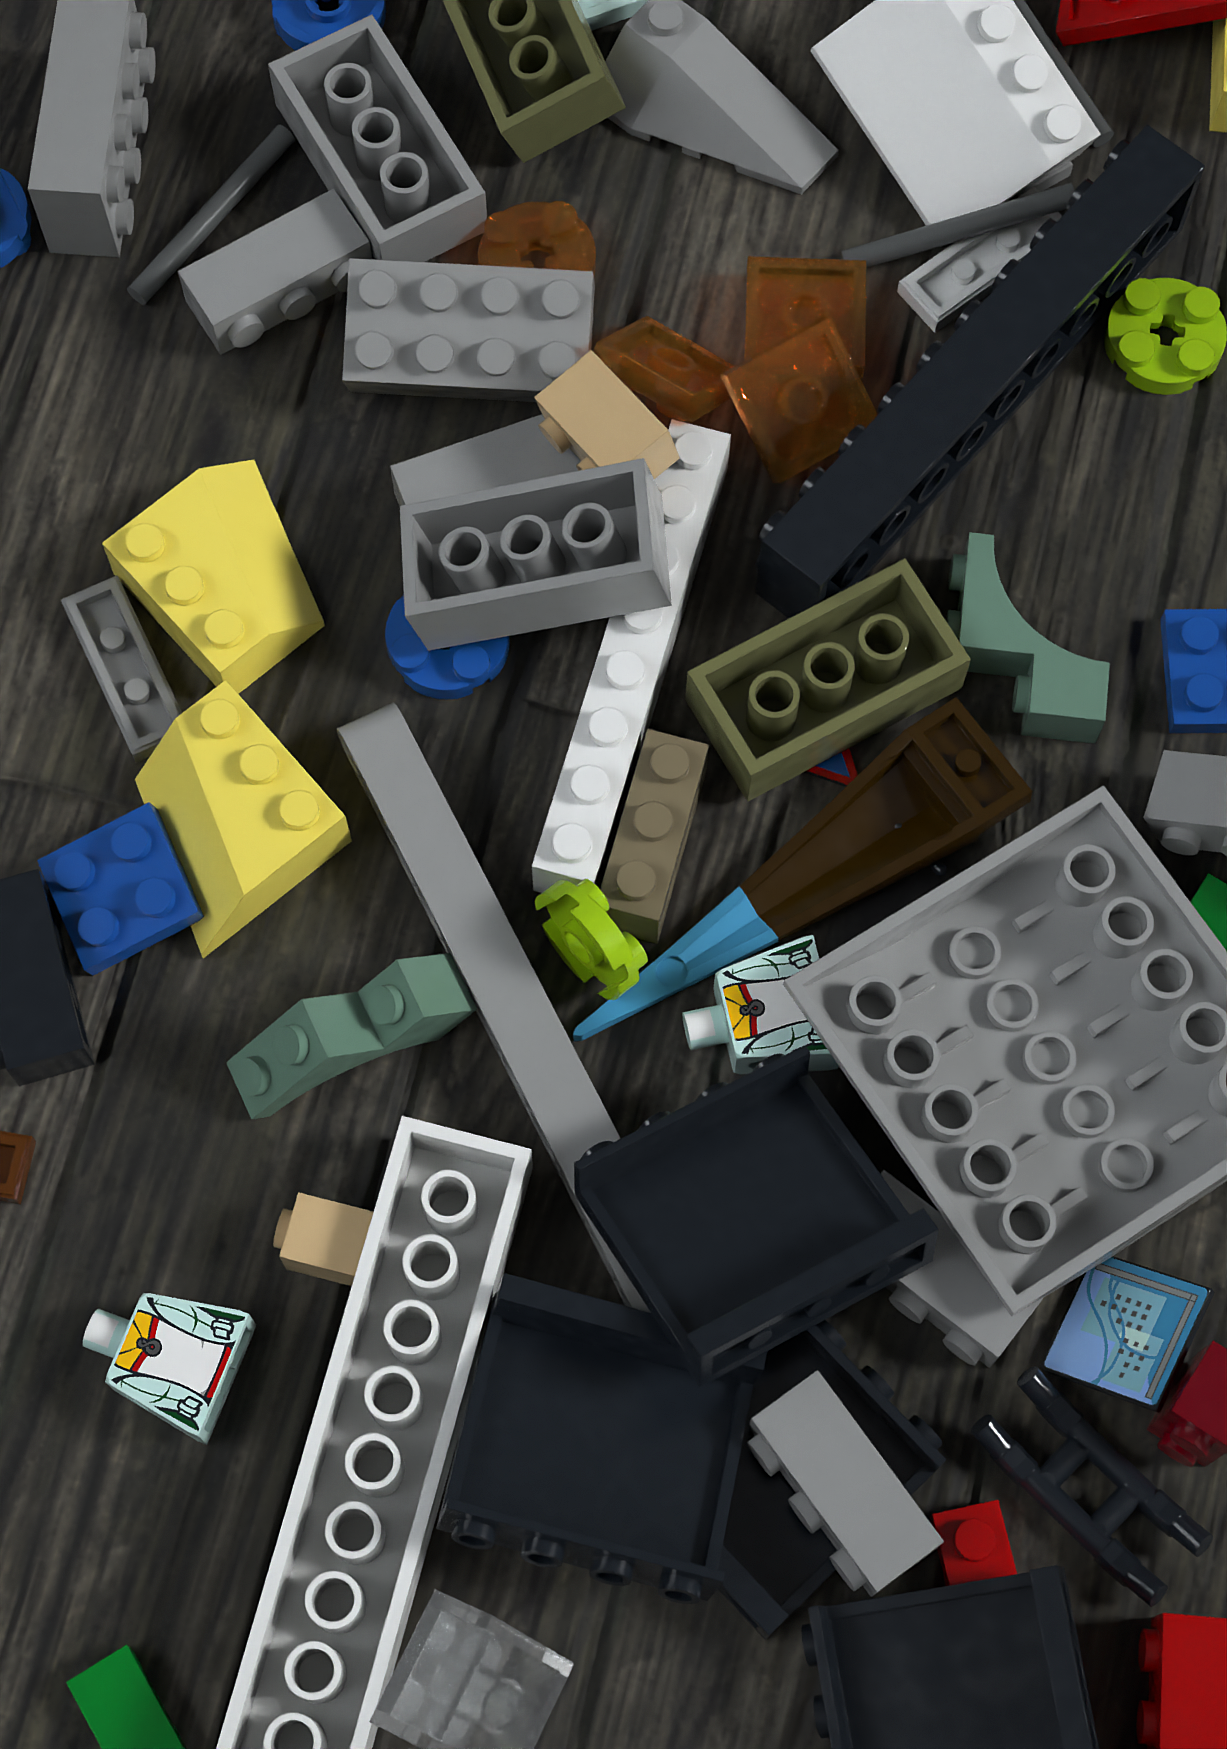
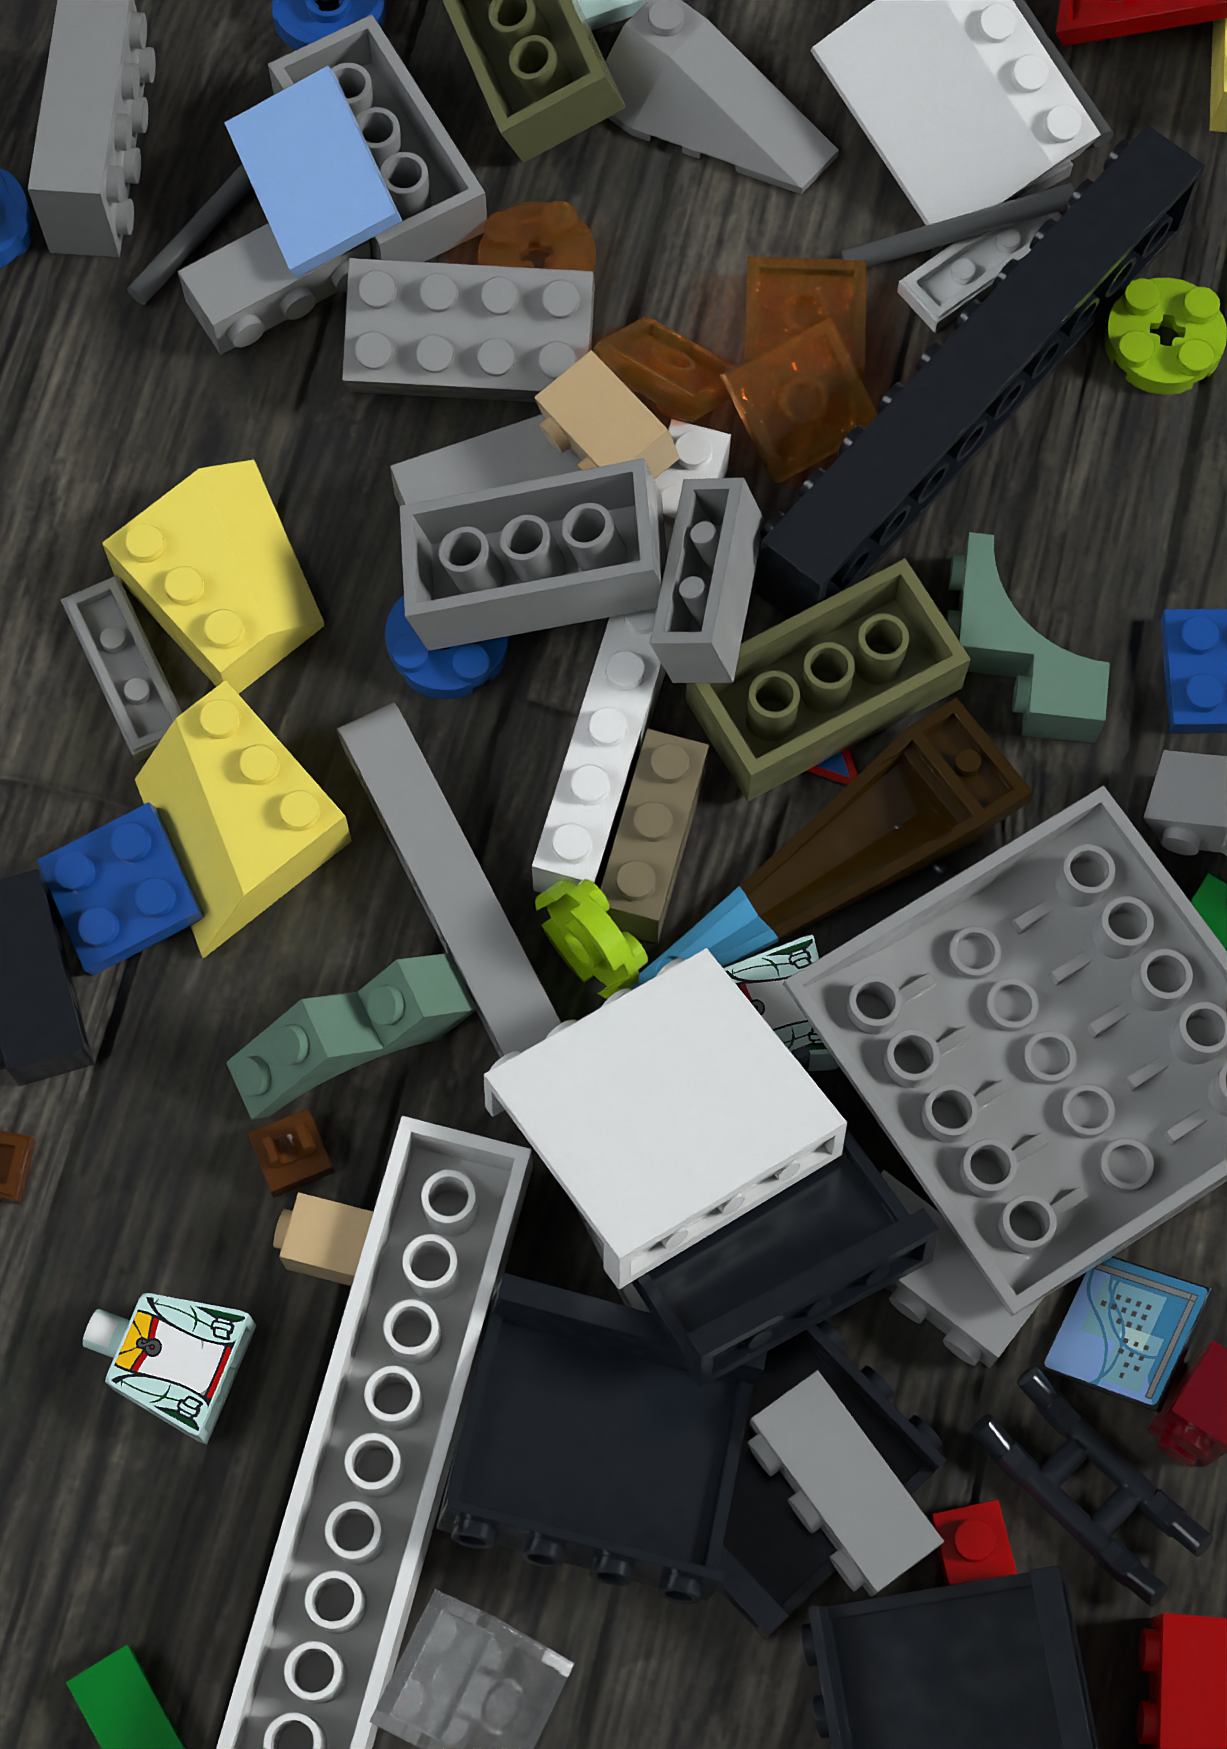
(290, 1152): none -> reddish brown tile
(312, 172): none -> light blue tile
(667, 1113): none -> white panel
(707, 581): none -> light grey brick

